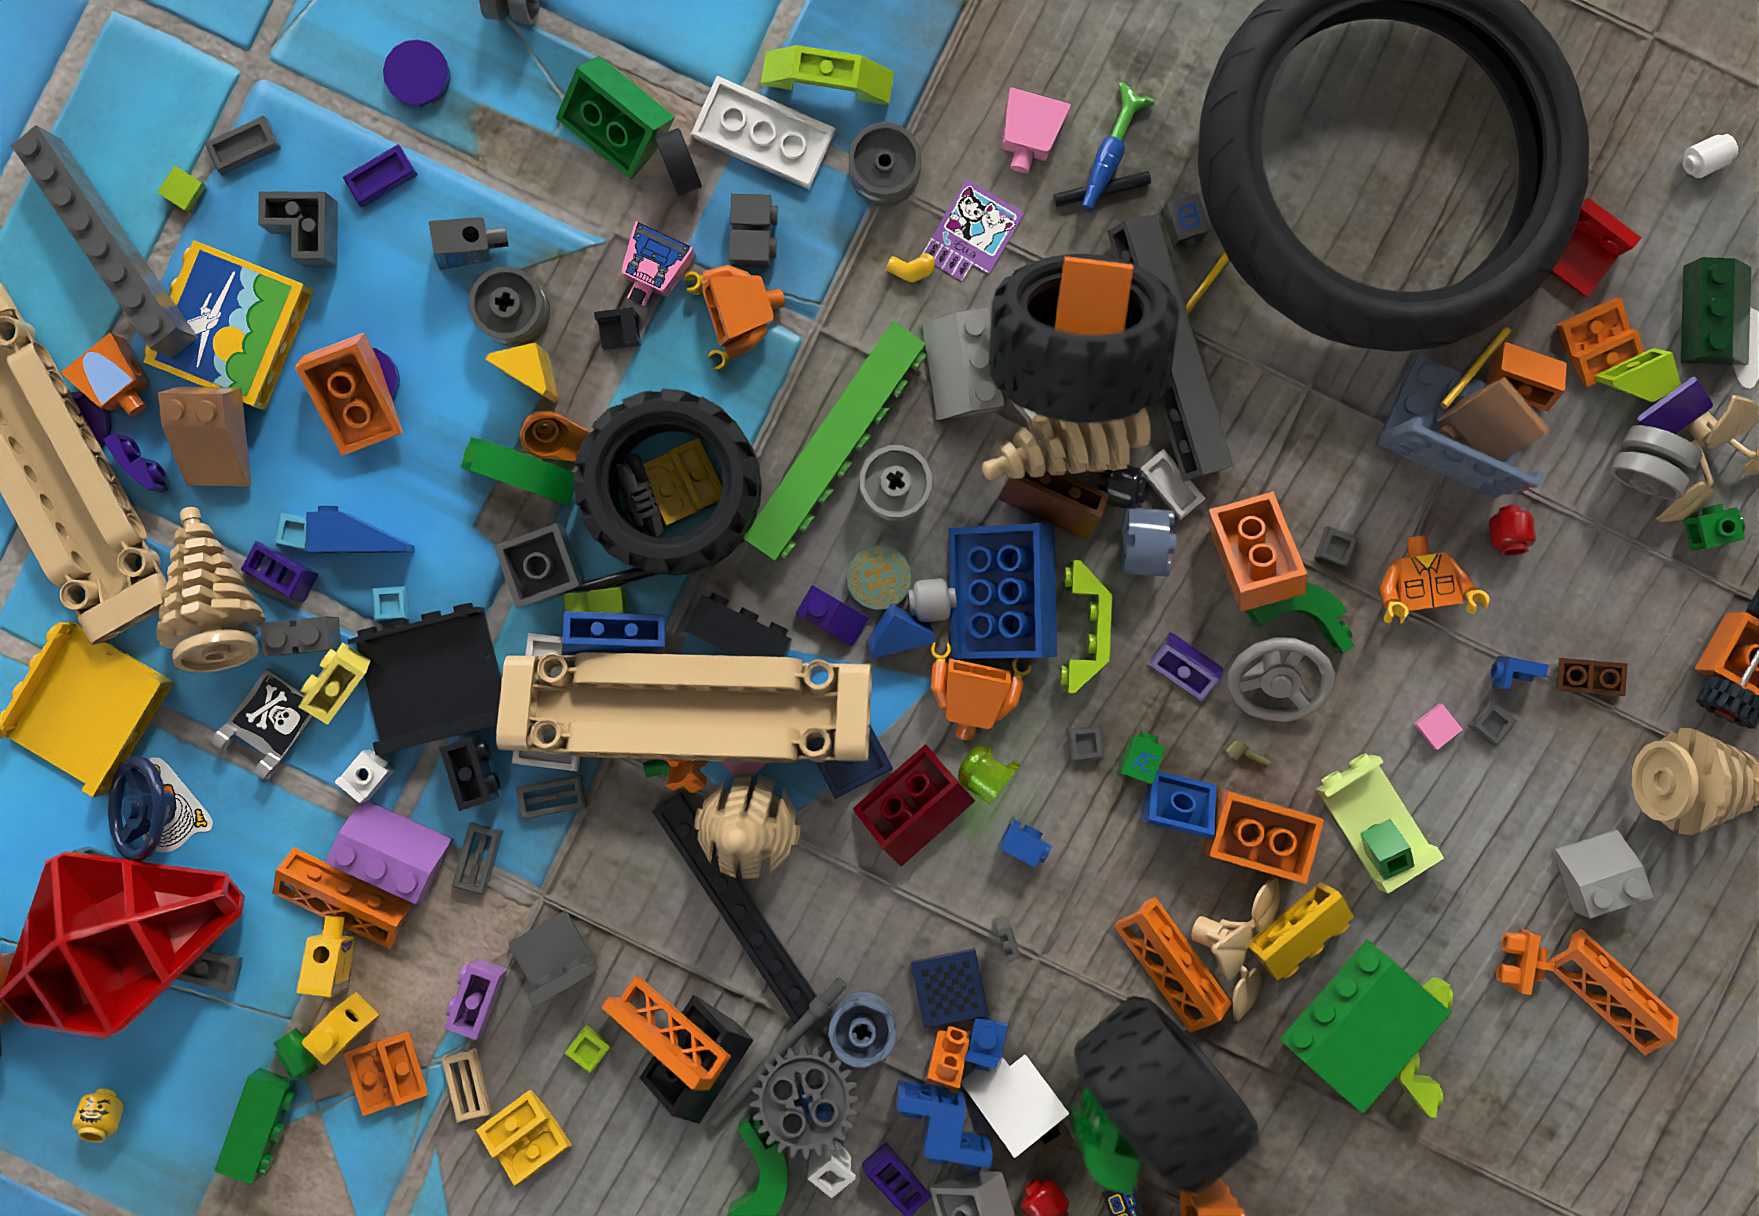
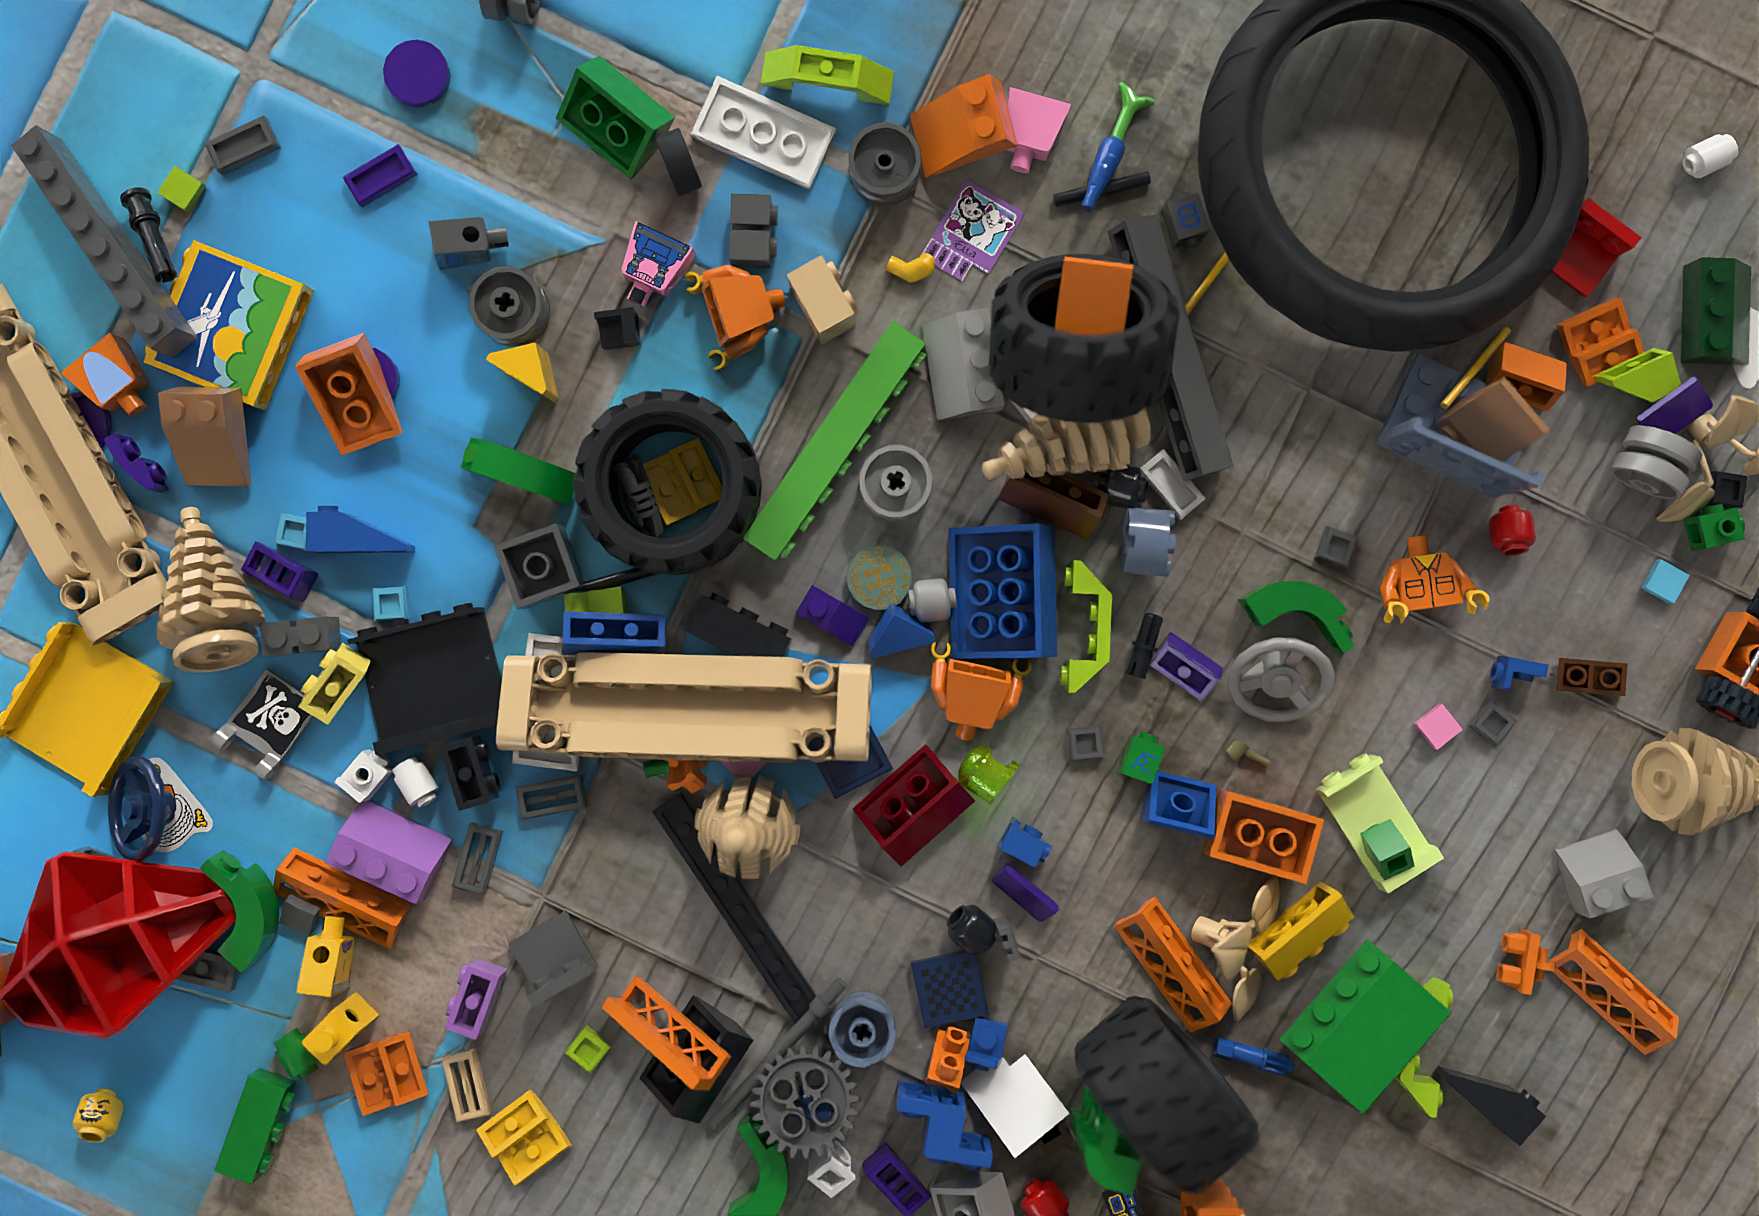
(146, 224): none -> black pin
(254, 907): none -> green arch
(299, 915): none -> dark grey tile
(310, 221): dark grey brick -> none
(415, 782): none -> white brick
(554, 441): orange cap -> none
(822, 300): none -> tan brick
(963, 126): none -> orange slope
(971, 929): none -> black head
(1024, 893): none -> dark purple slope
(1144, 645): none -> black axle
(1252, 1056): none -> blue piece
(1257, 551): orange brick -> none
(1501, 1104): none -> black slope
(1665, 581): none -> medium azure tile
(1728, 489): none -> black tile

